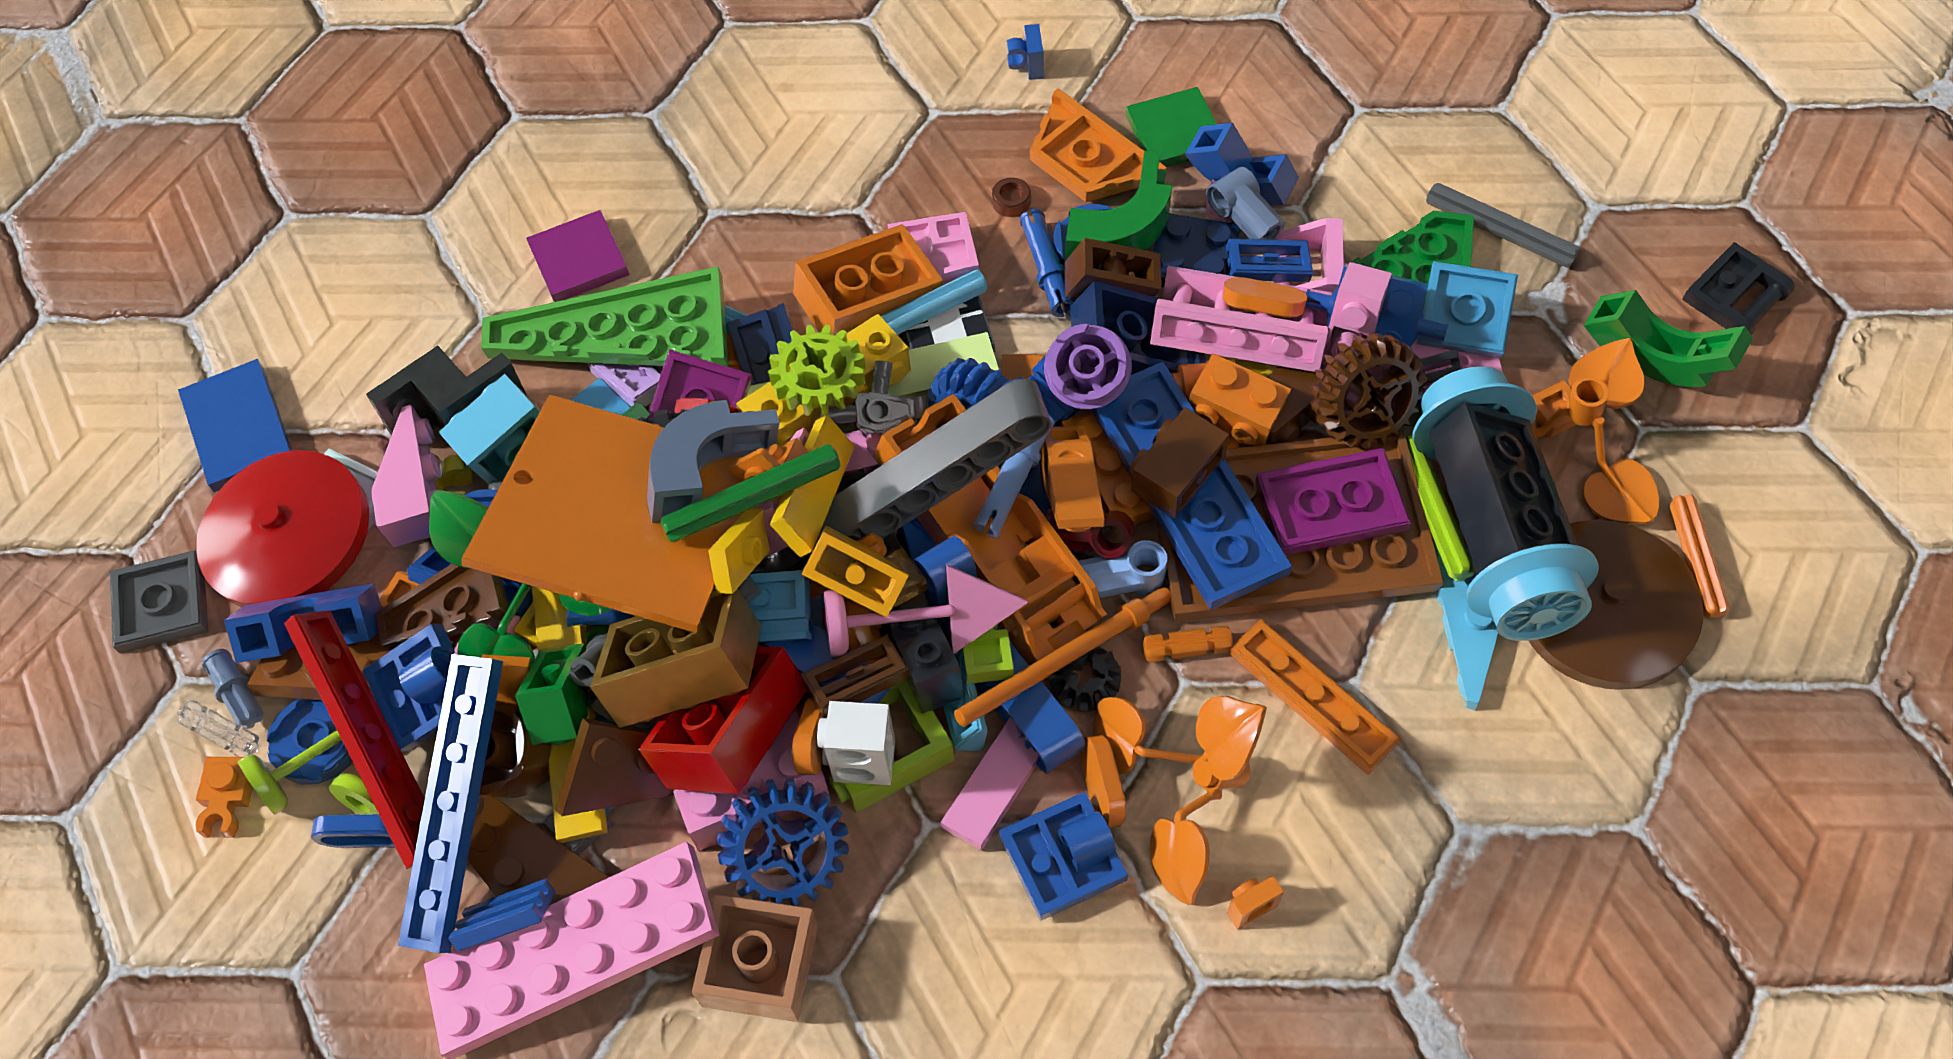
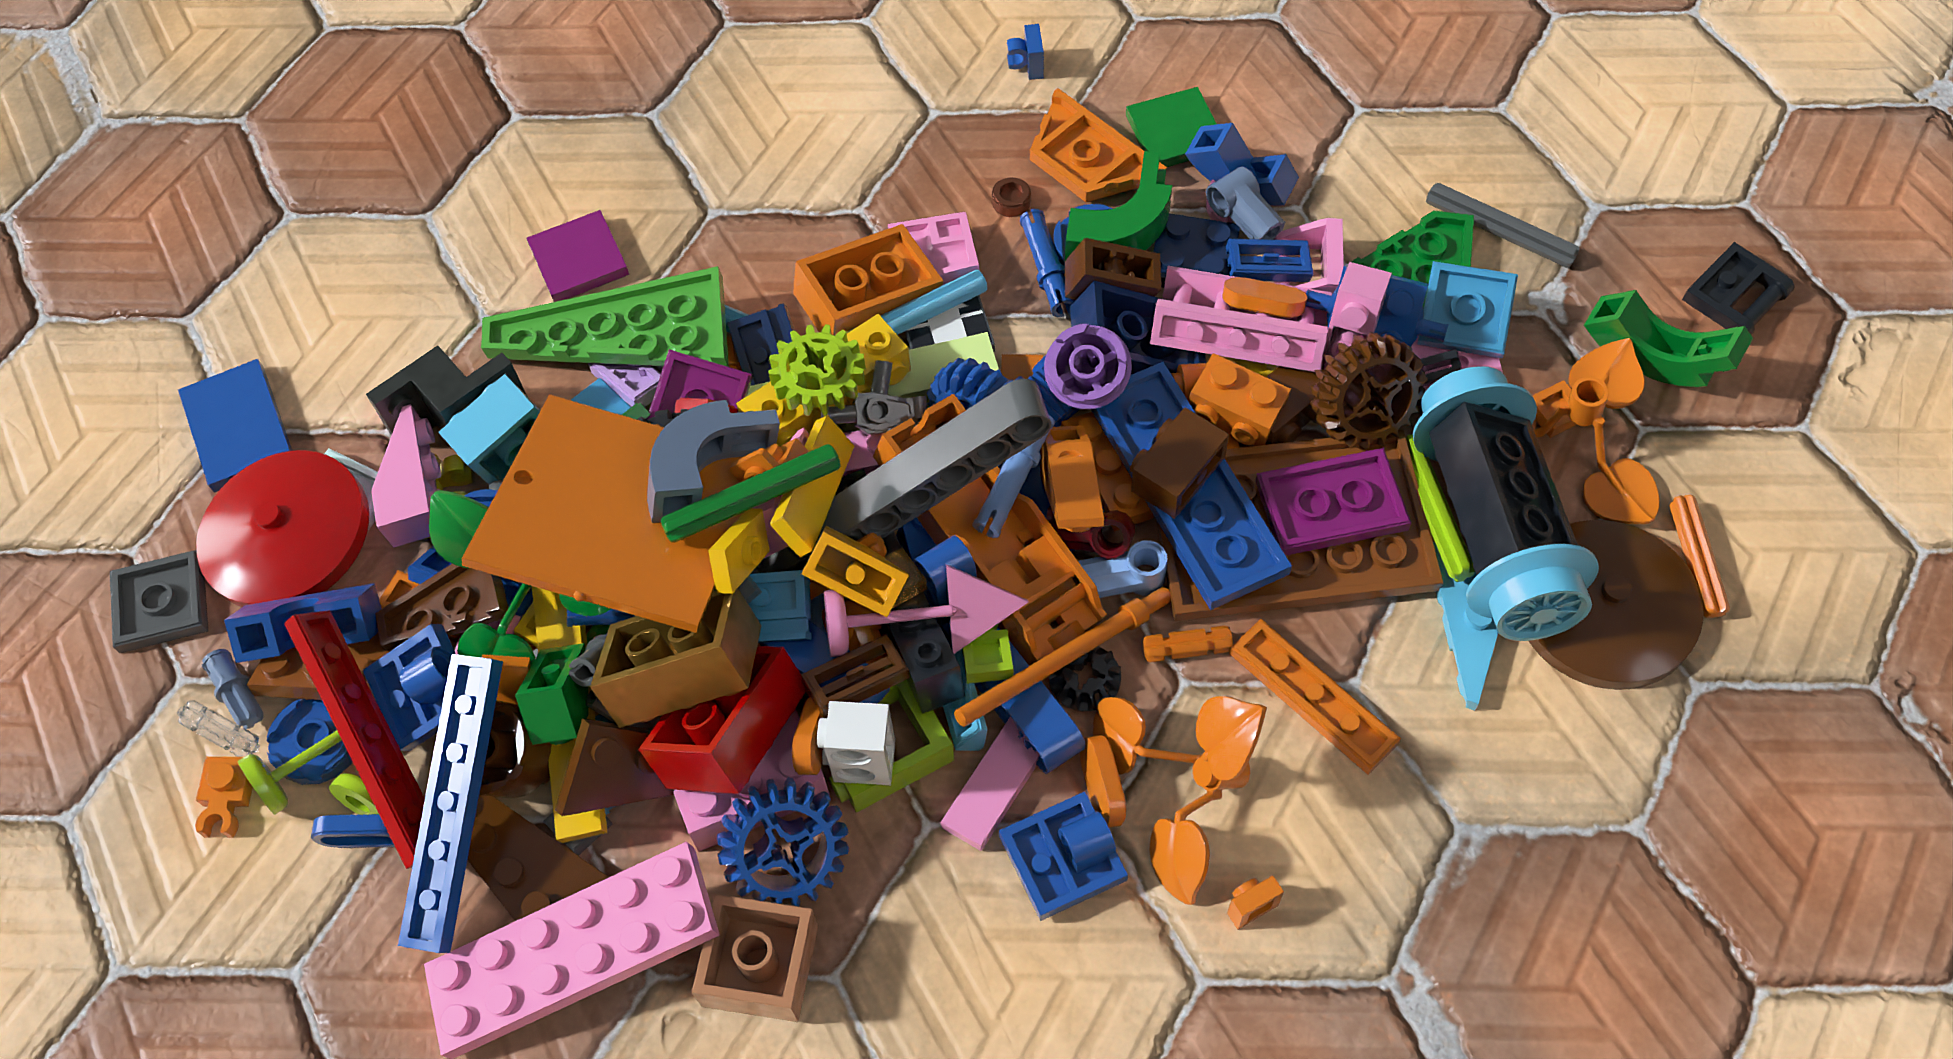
(502, 915): blue tile -> none

